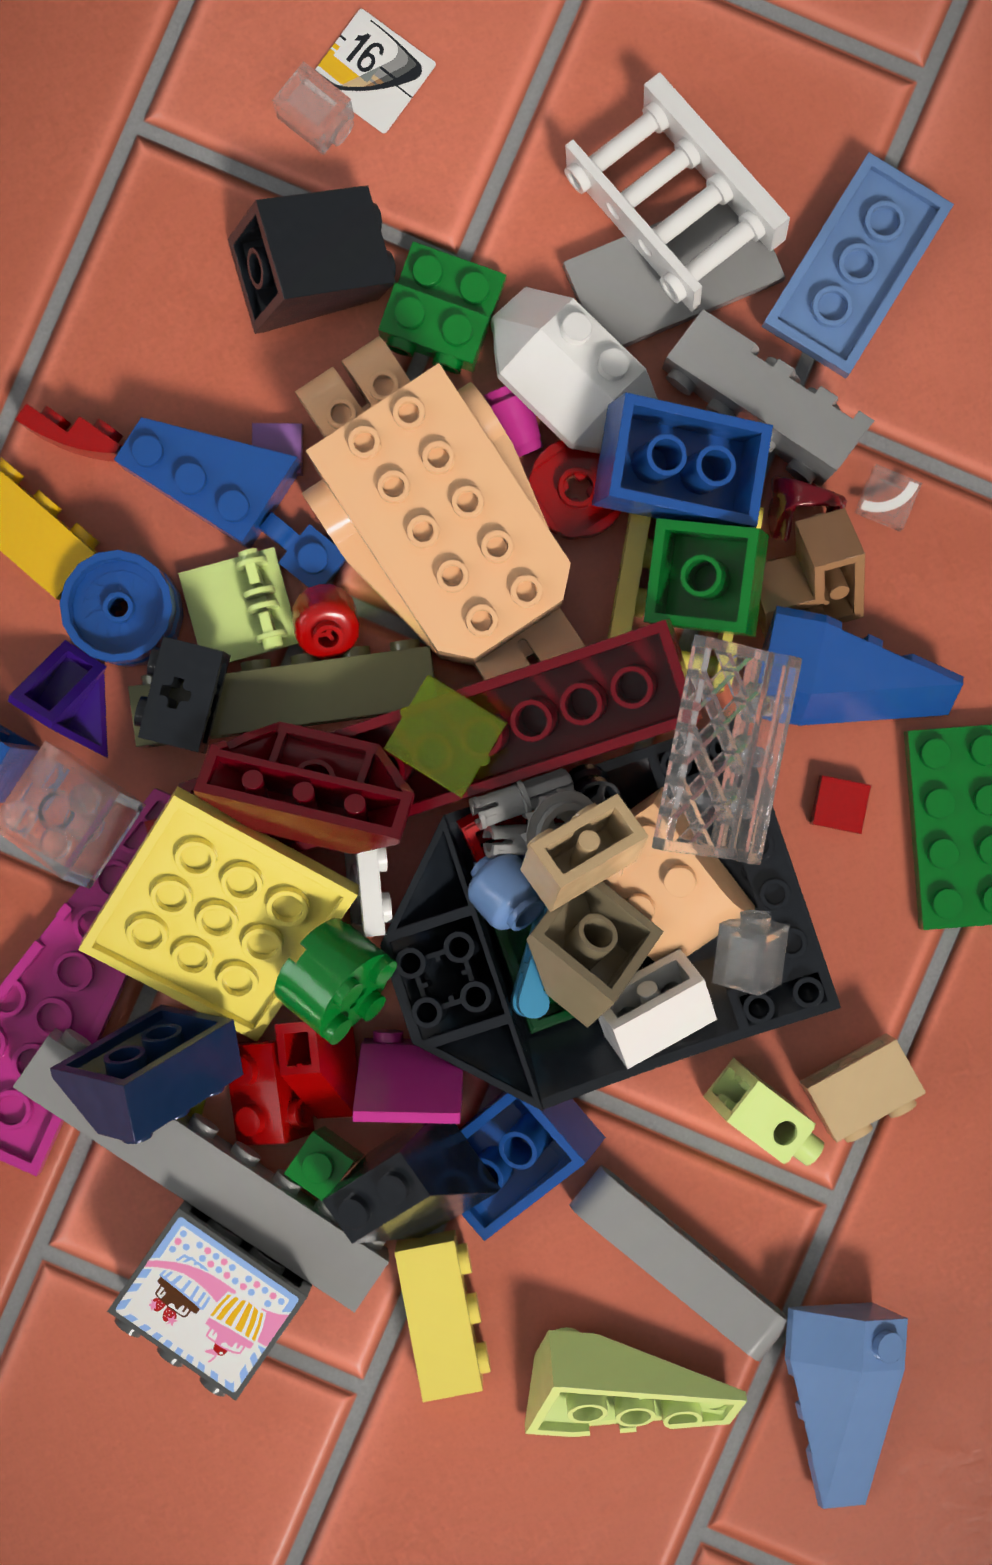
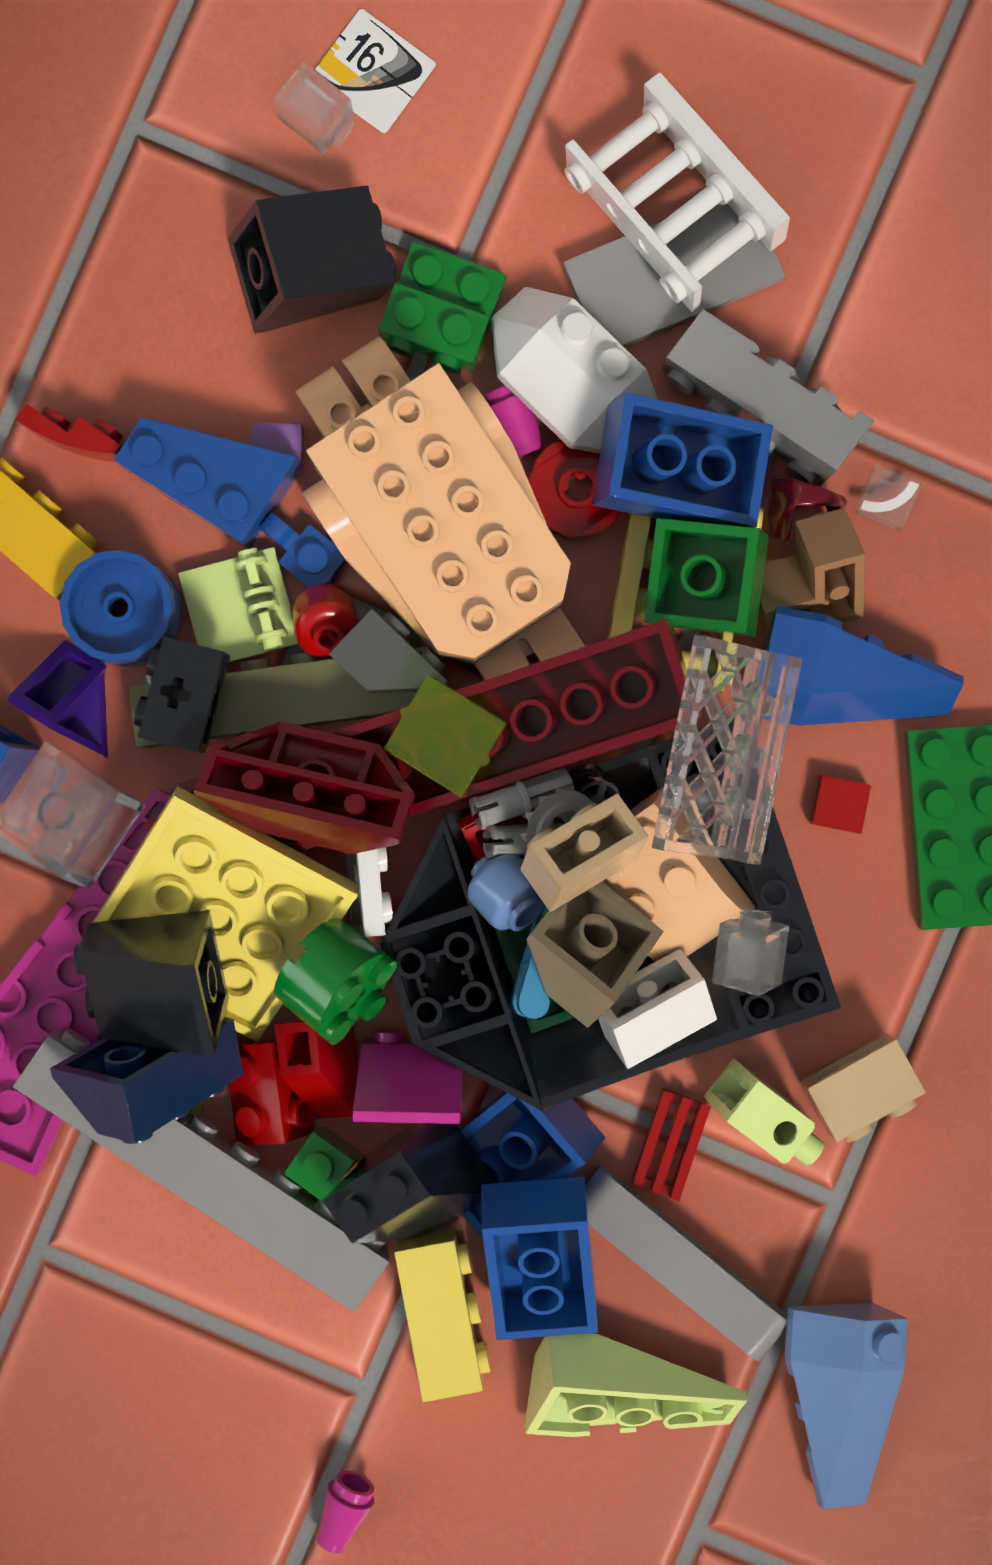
(155, 981): none -> black slope
(209, 1301): container -> none
(344, 1509): none -> dark pink cone
(382, 658): none -> dark grey slope
(539, 1258): none -> blue brick
(658, 1184): none -> red tile
(857, 265): medium blue plate -> none

